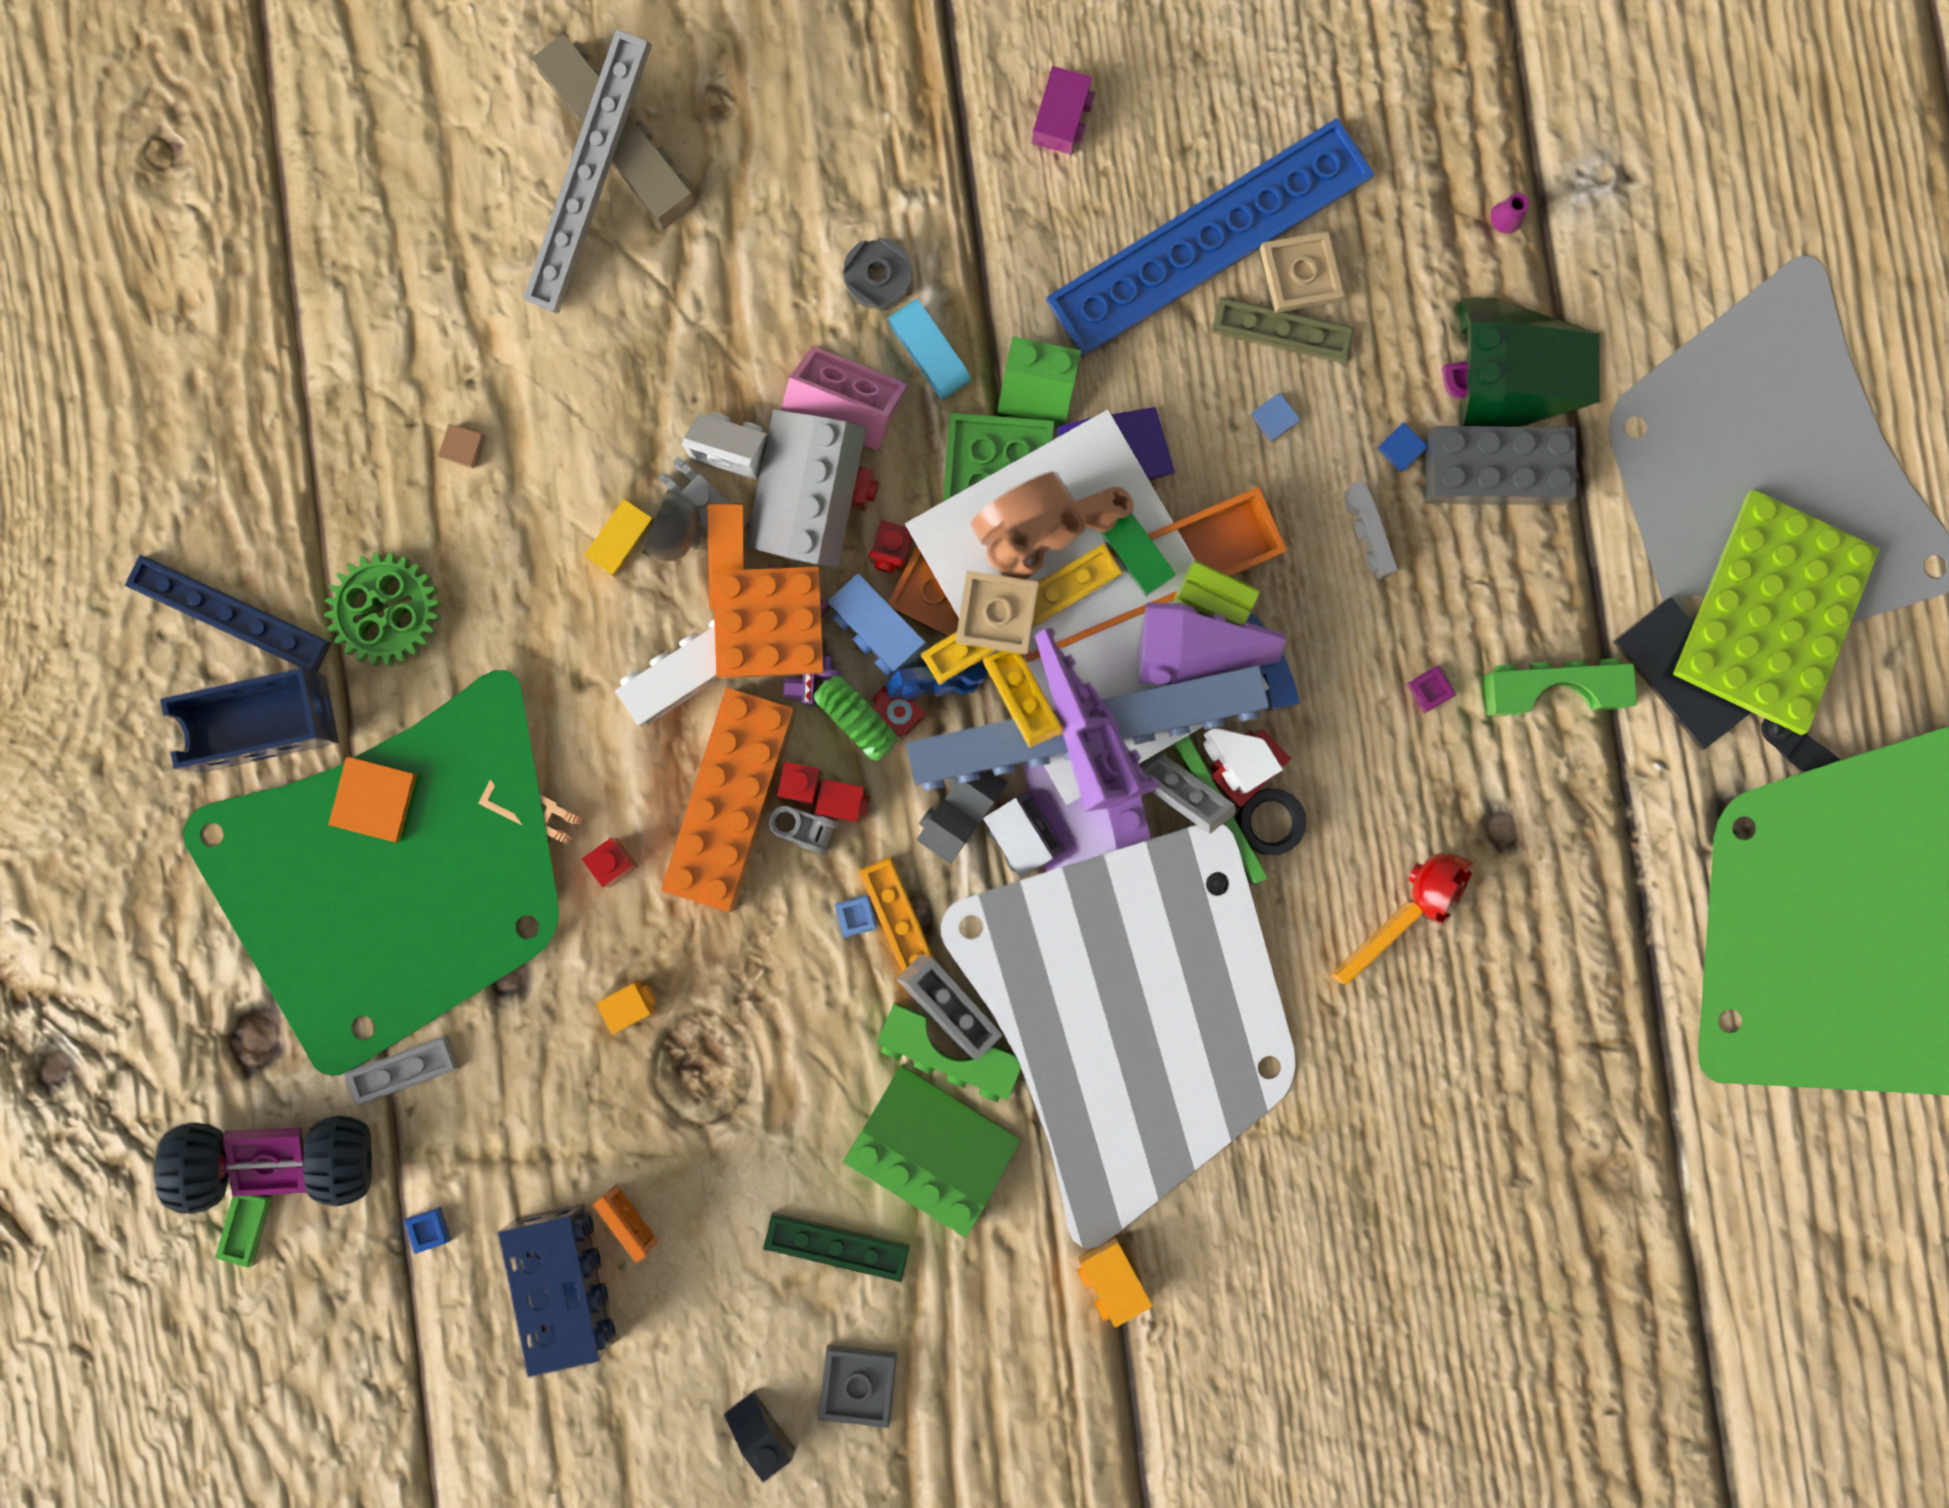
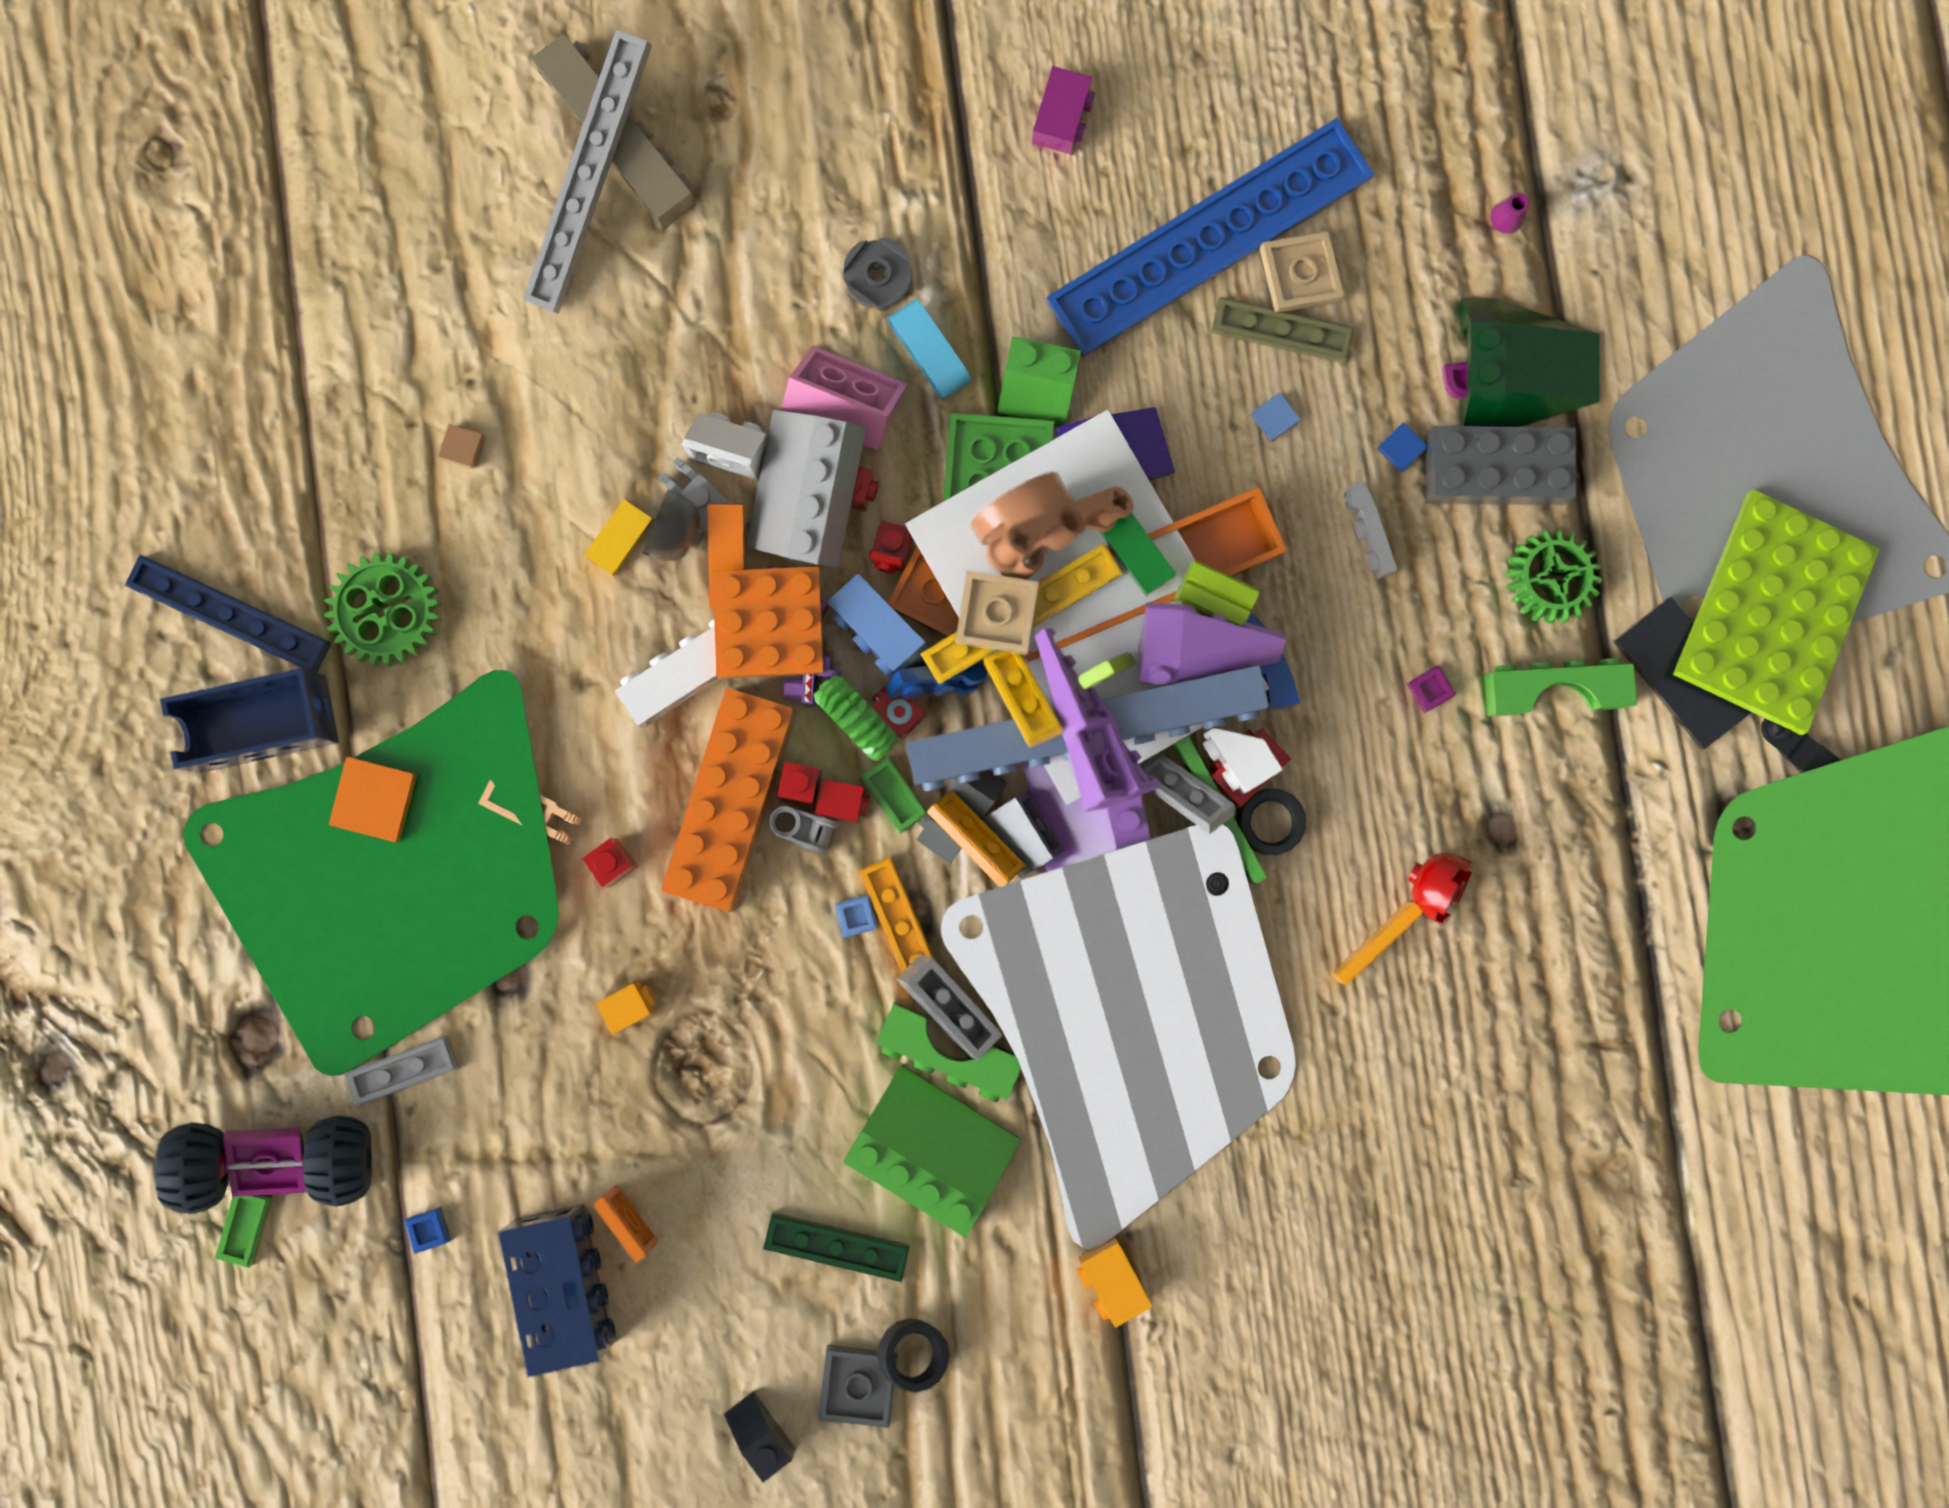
(894, 795): none -> bright green tile
(937, 1366): none -> black tyre
(976, 838): none -> light orange tile
(1106, 670): none -> lime tile
(1552, 563): none -> bright green gear

